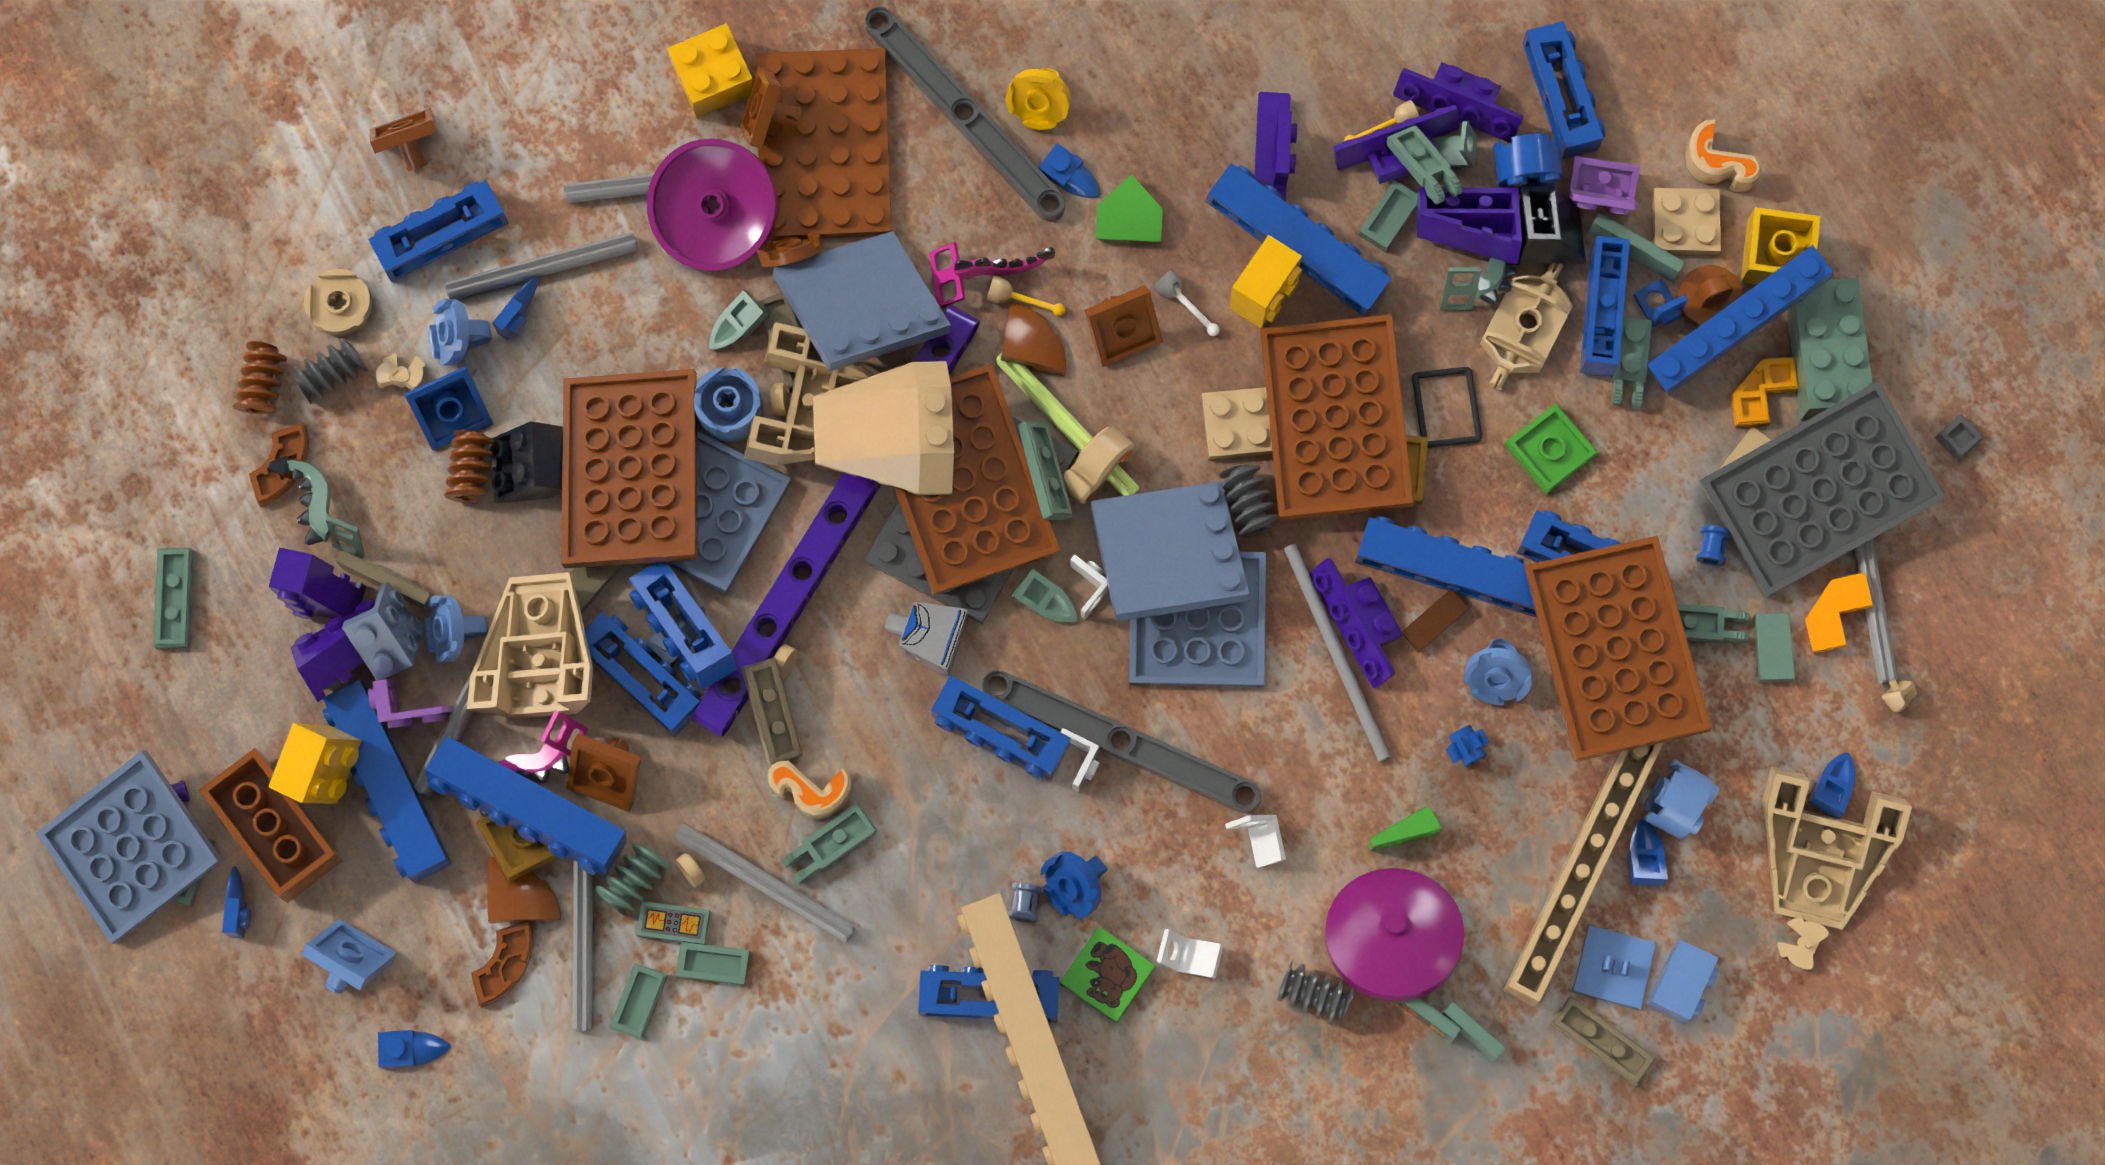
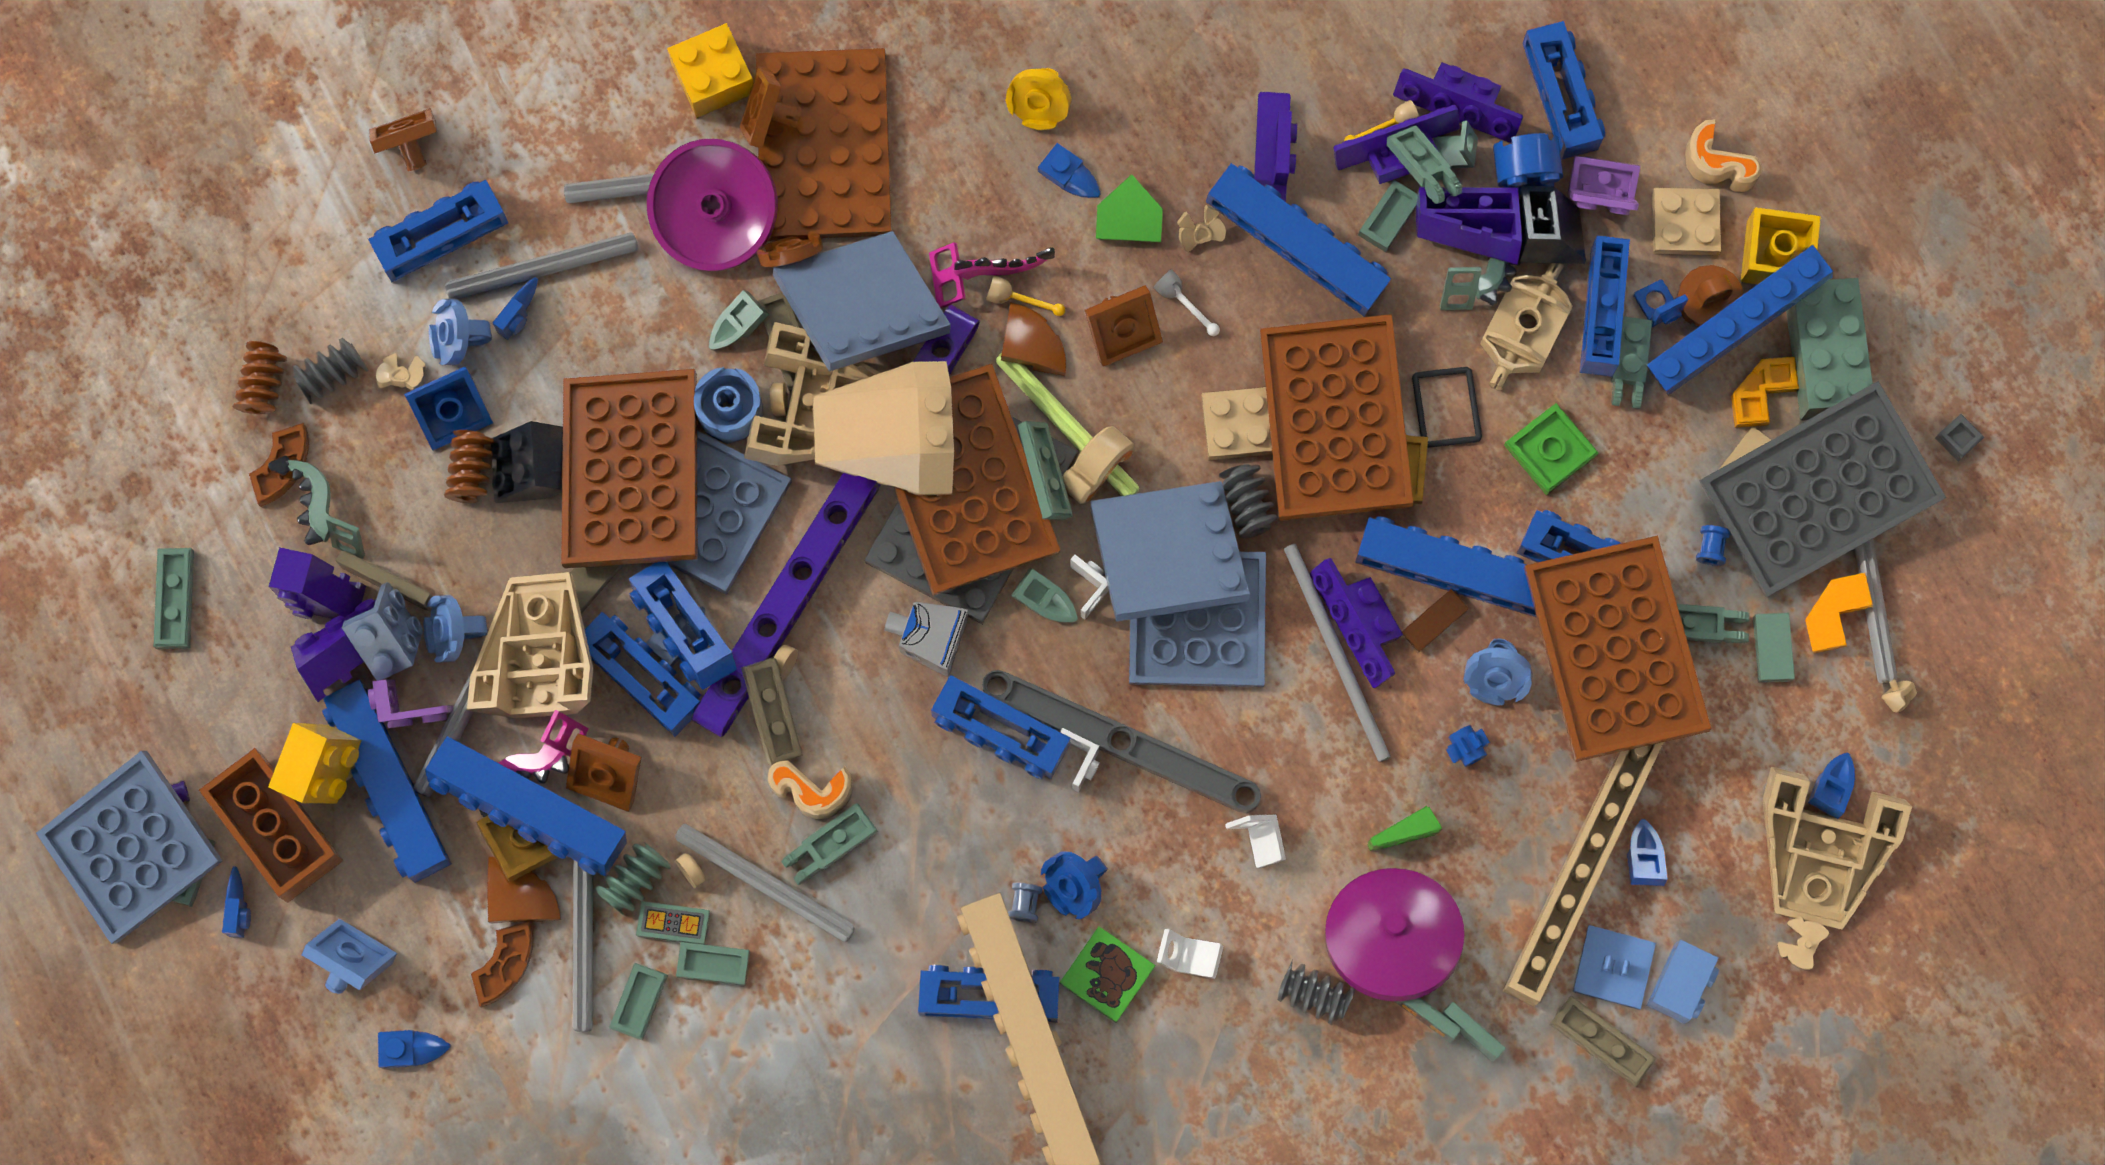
(351, 316): tan plate -> none
(980, 128): dark grey beam -> none
(1192, 234): none -> tan piece
(1265, 282): yellow brick -> none
(1639, 248): sand green tile -> none
(1679, 800): medium blue brick -> none

